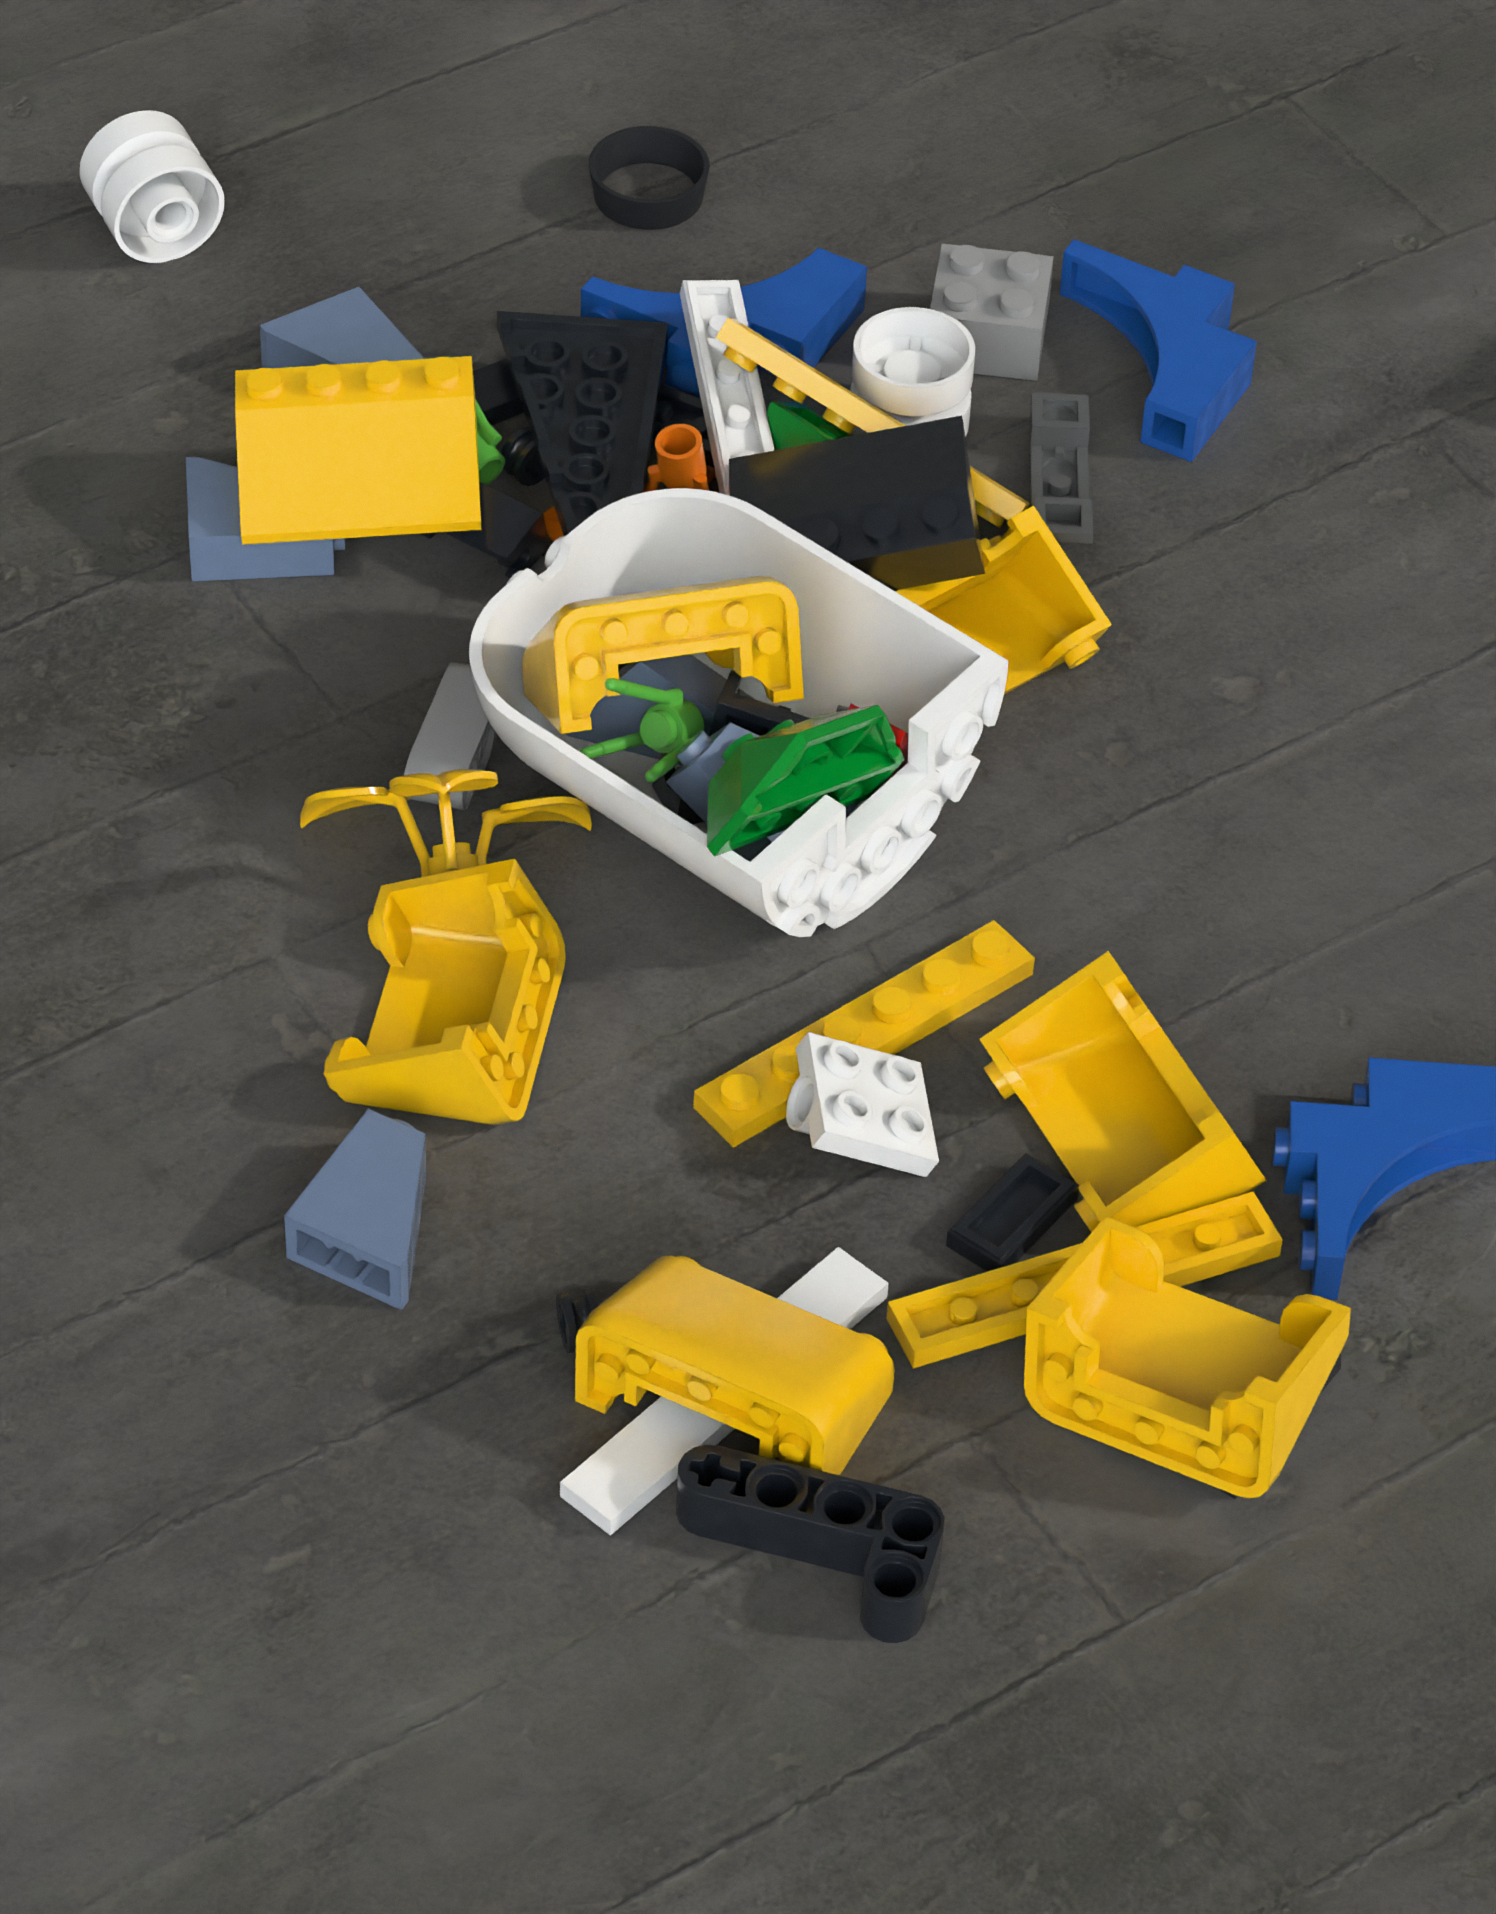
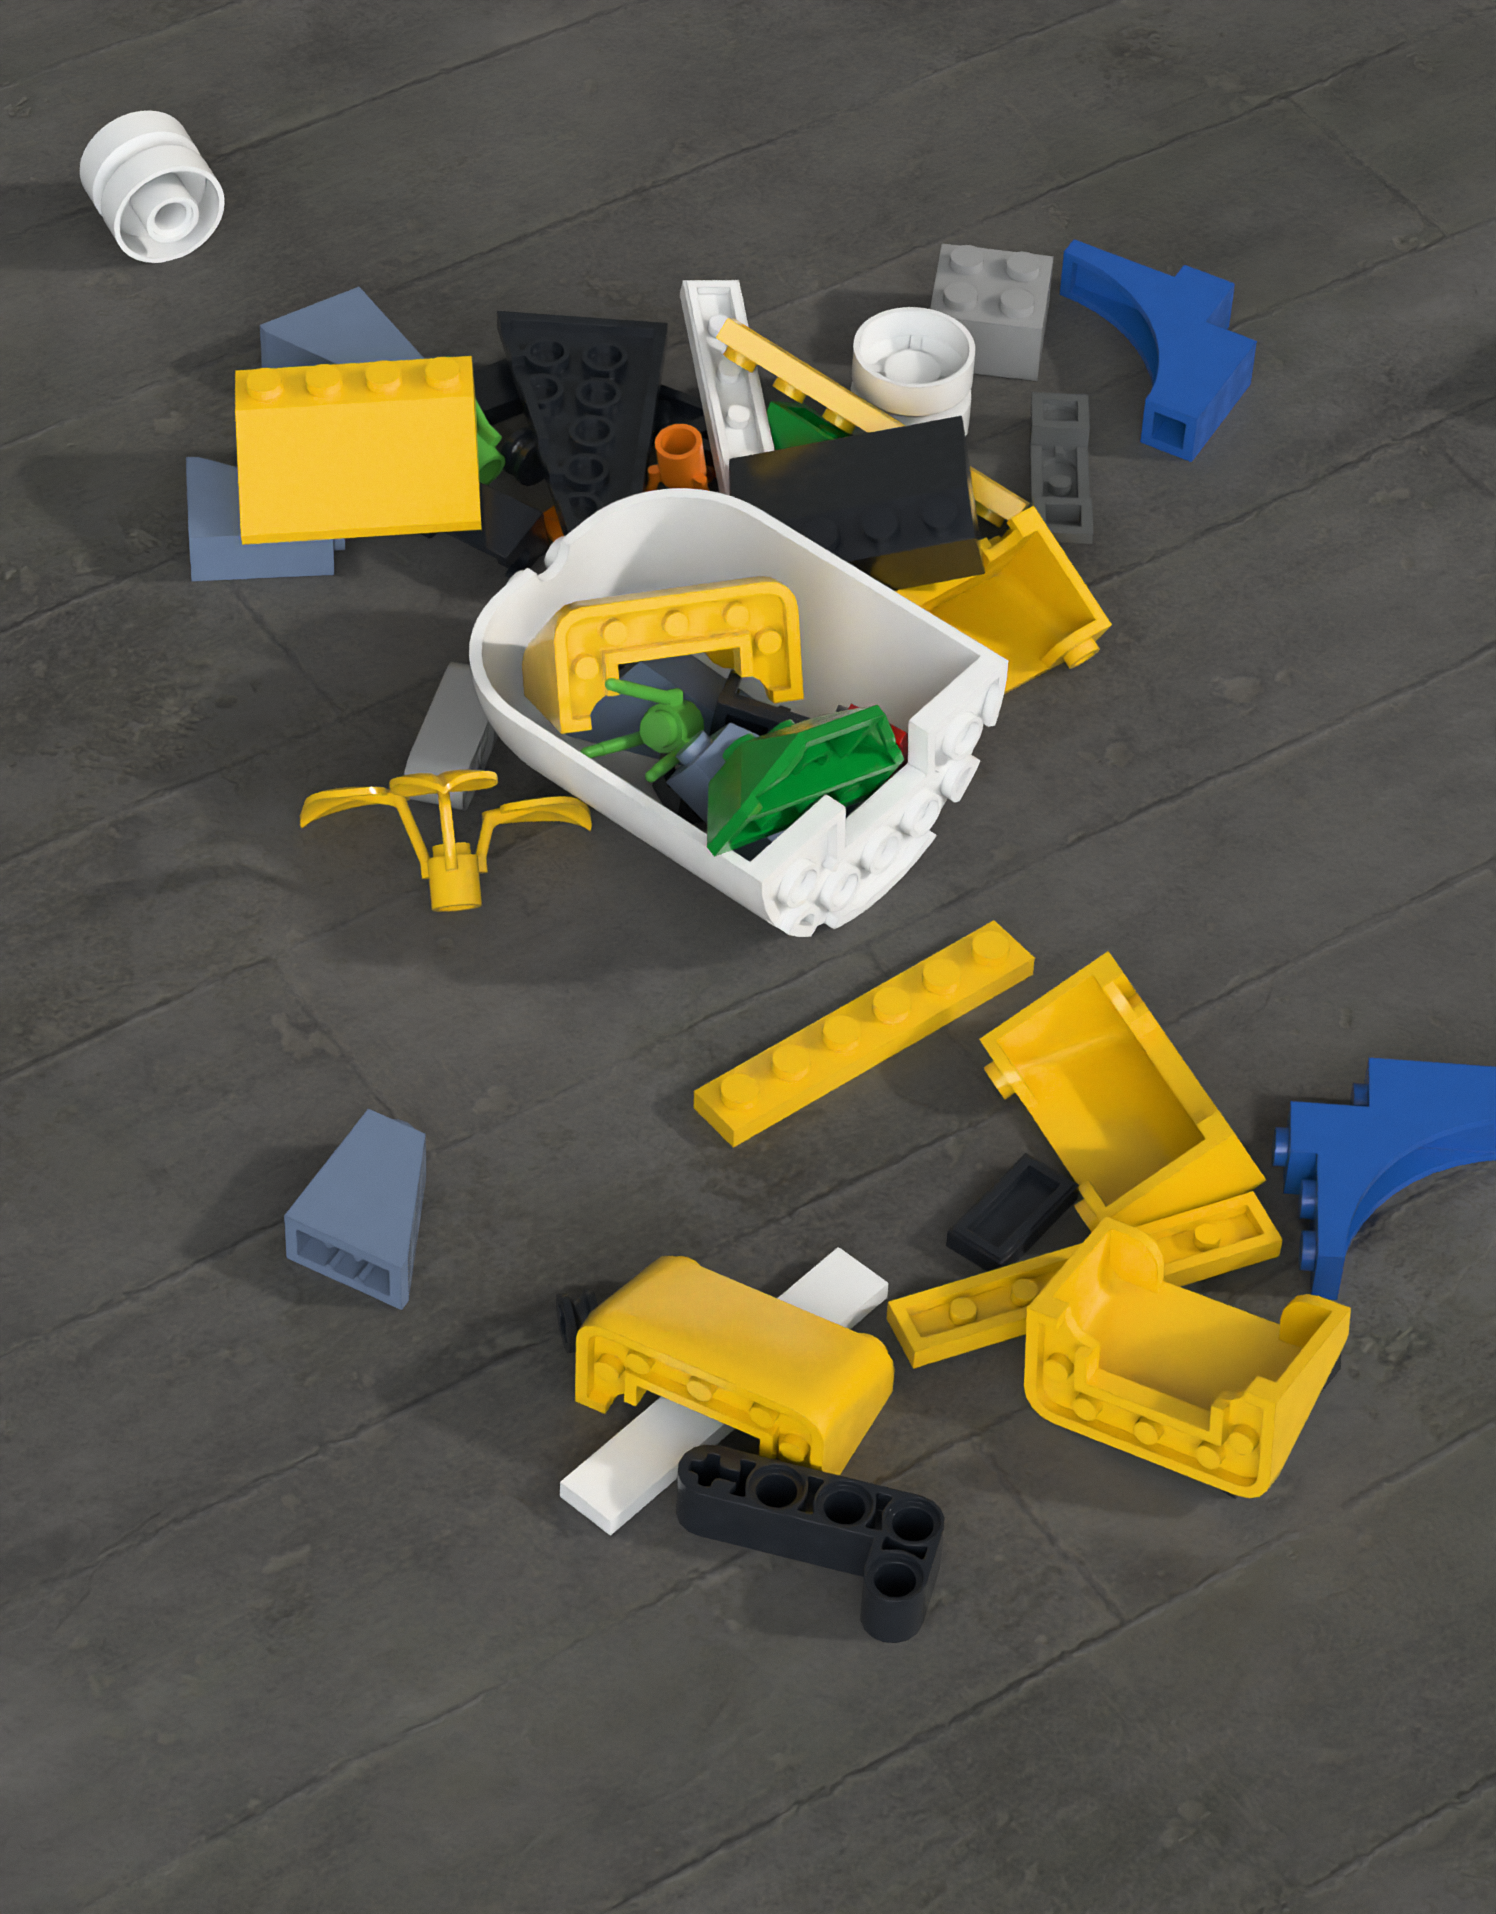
(461, 1000): yellow windscreen -> none
(655, 146): black tyre -> none
(797, 310): blue arch -> none
(862, 1105): white plate -> none

